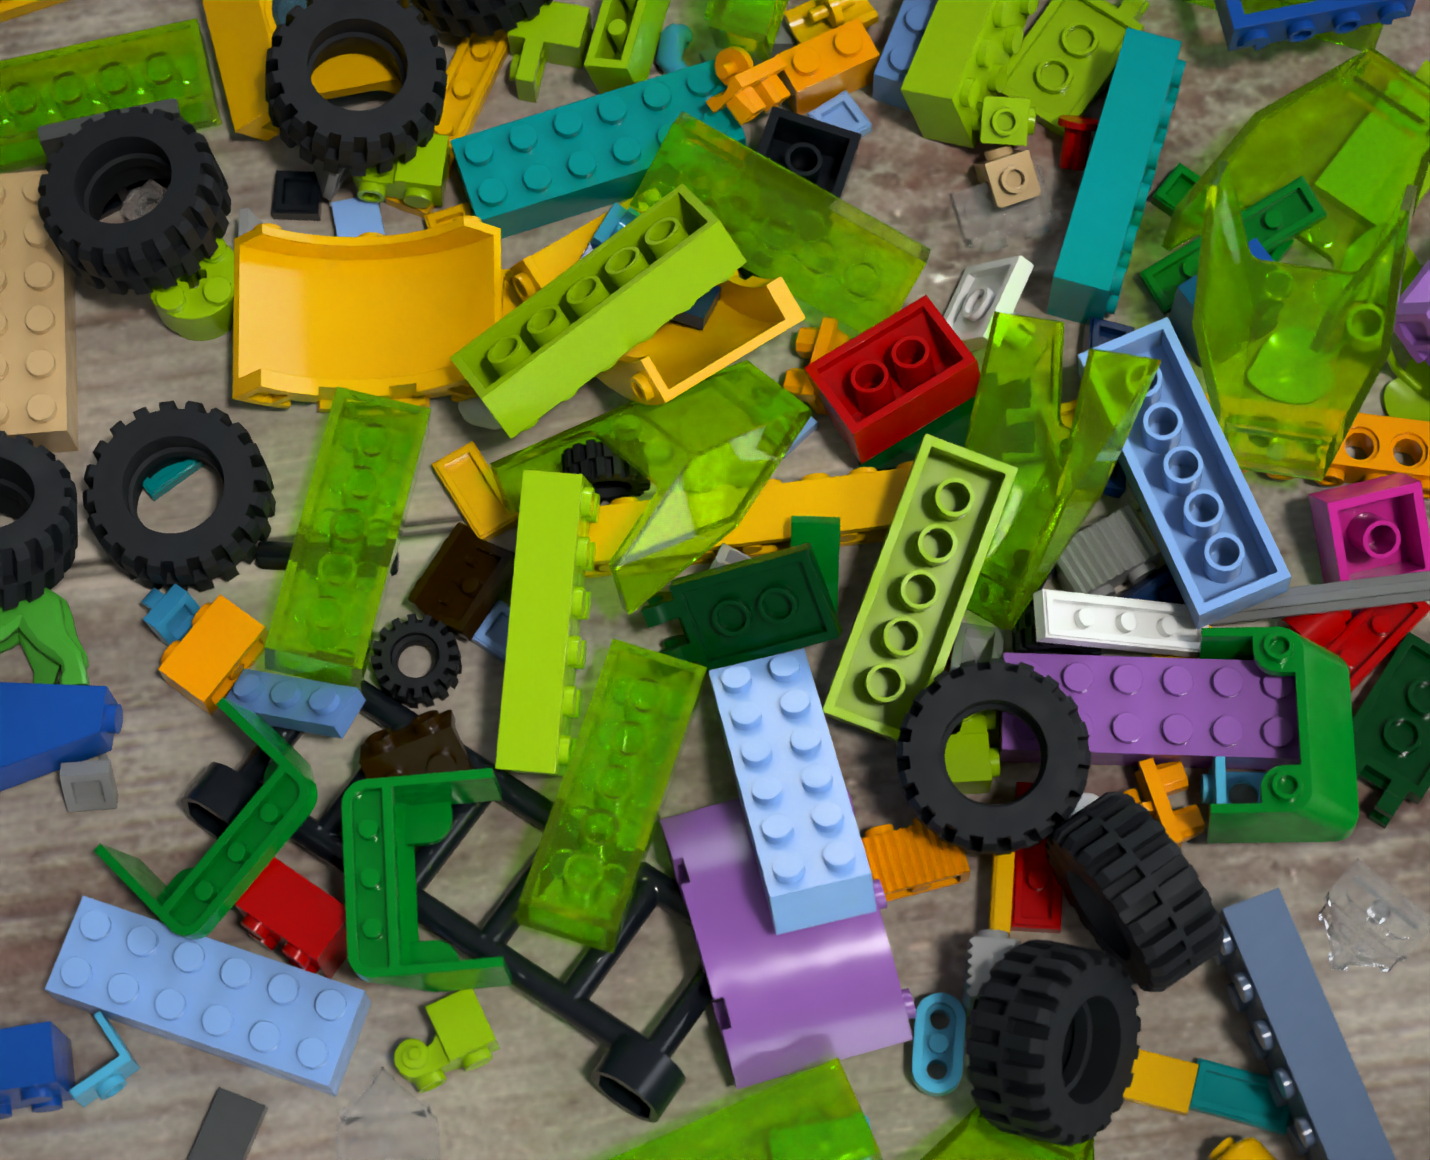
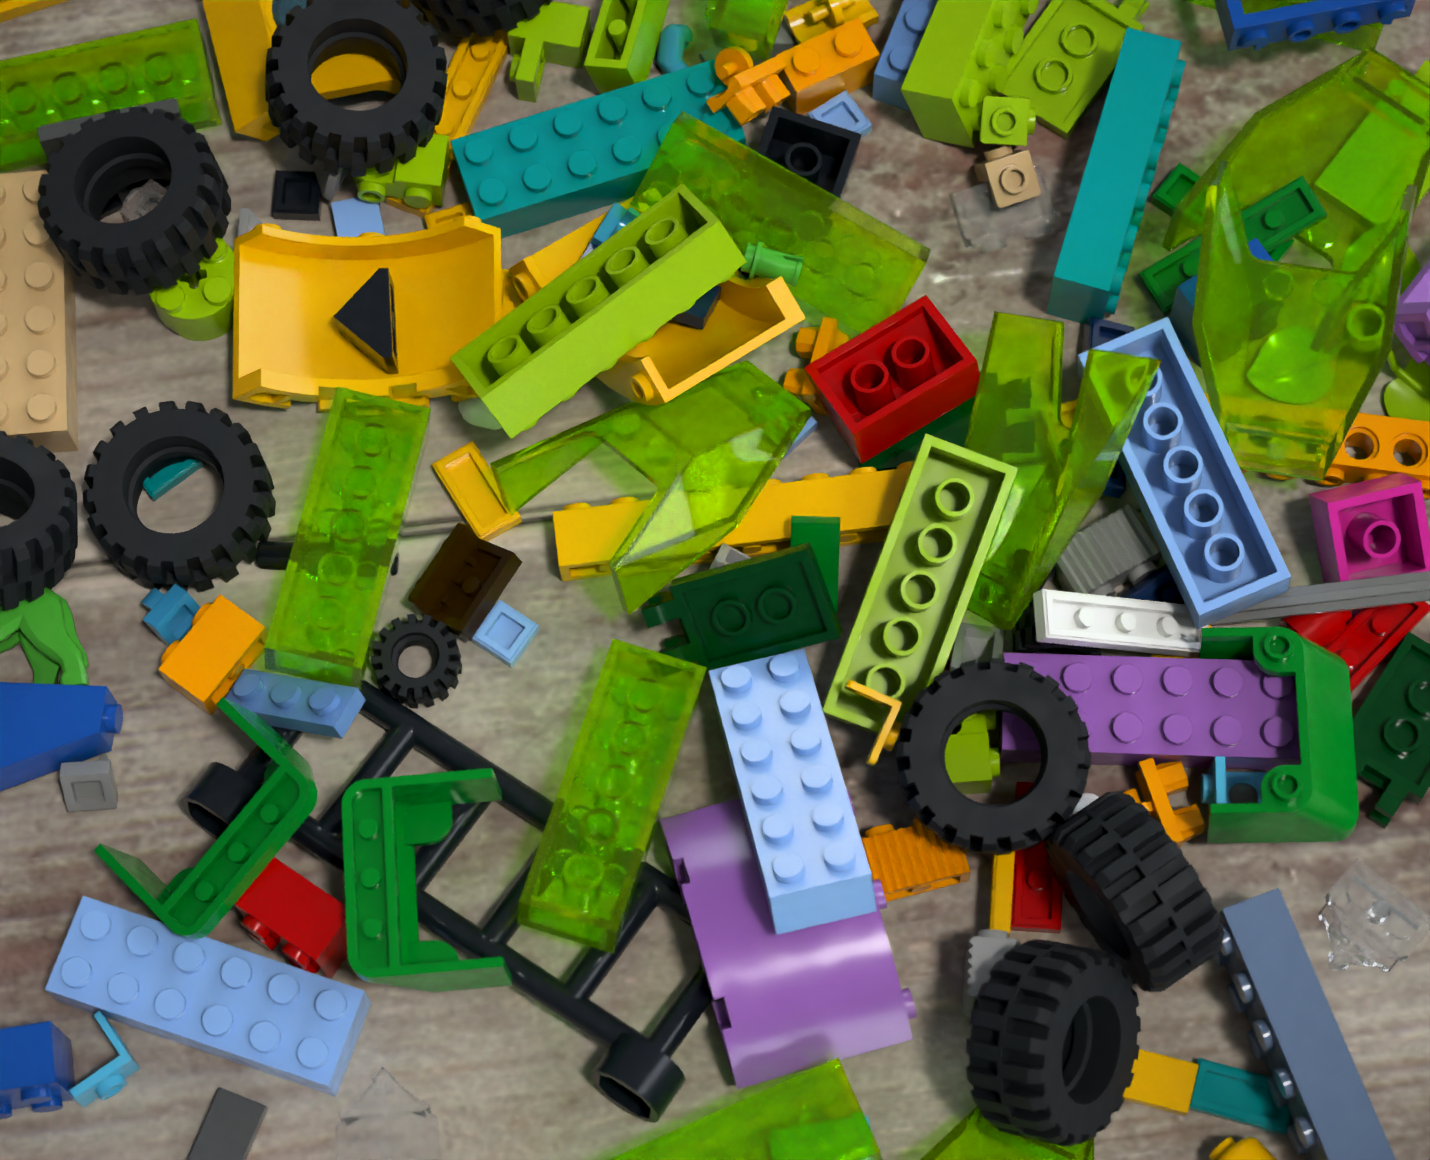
(370, 320): none -> black slope
(421, 748): dark brown bracket -> none
(459, 1041): lime brick -> none
(546, 623): lime brick -> none
(604, 470): black tyre -> none
(772, 264): none -> bright green pin
(890, 728): none -> yellow bracket
(938, 1045): medium azure plate -> none
(981, 292): white tile -> none
(1076, 141): red piece -> none

